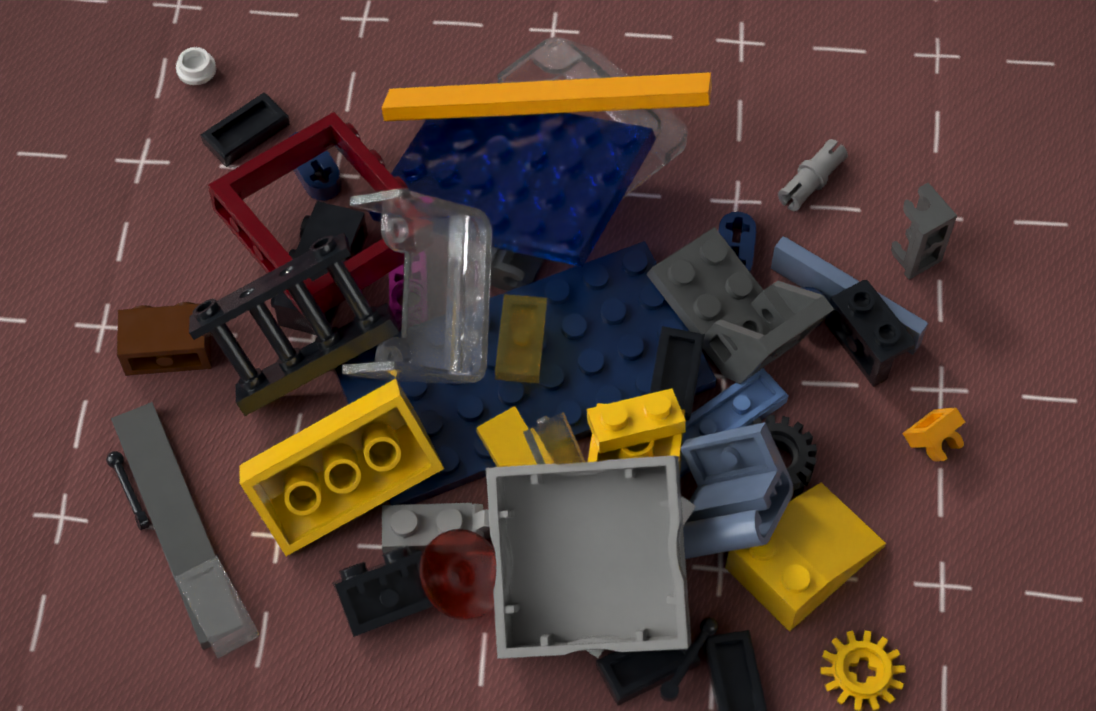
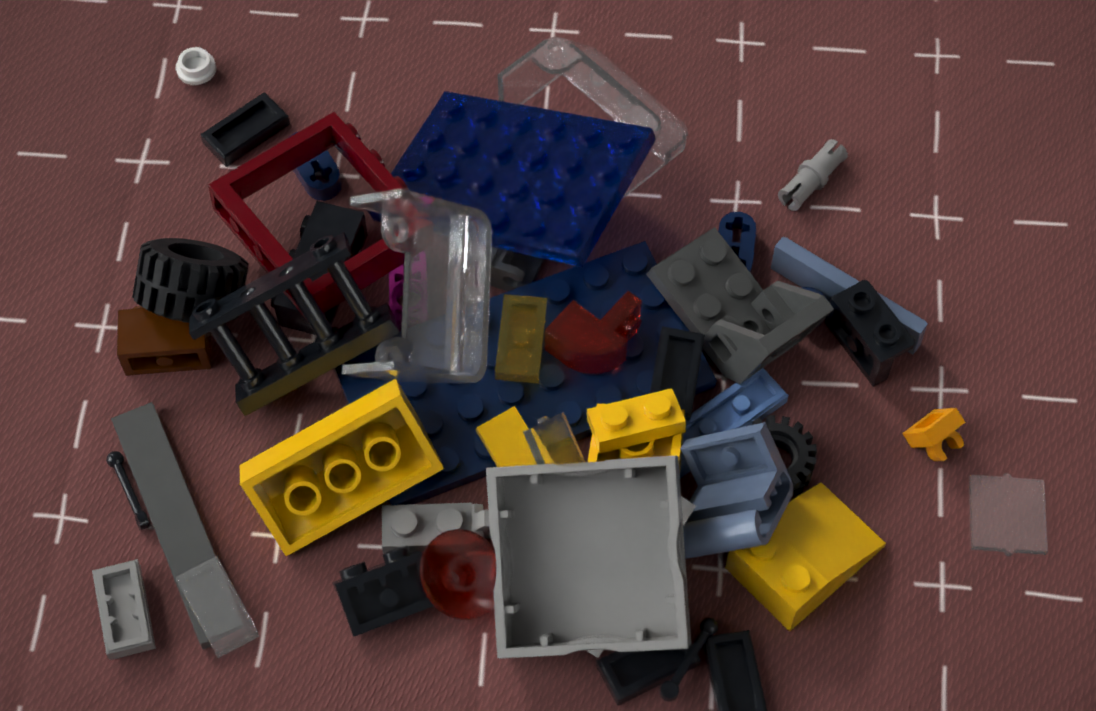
(123, 609): none -> light grey plate
(183, 273): none -> black tyre
(548, 97): light orange tile -> none
(591, 343): none -> clear red brick
(878, 661): yellow gear -> none
(928, 232): dark grey hinge -> none
(1008, 514): none -> clear piece

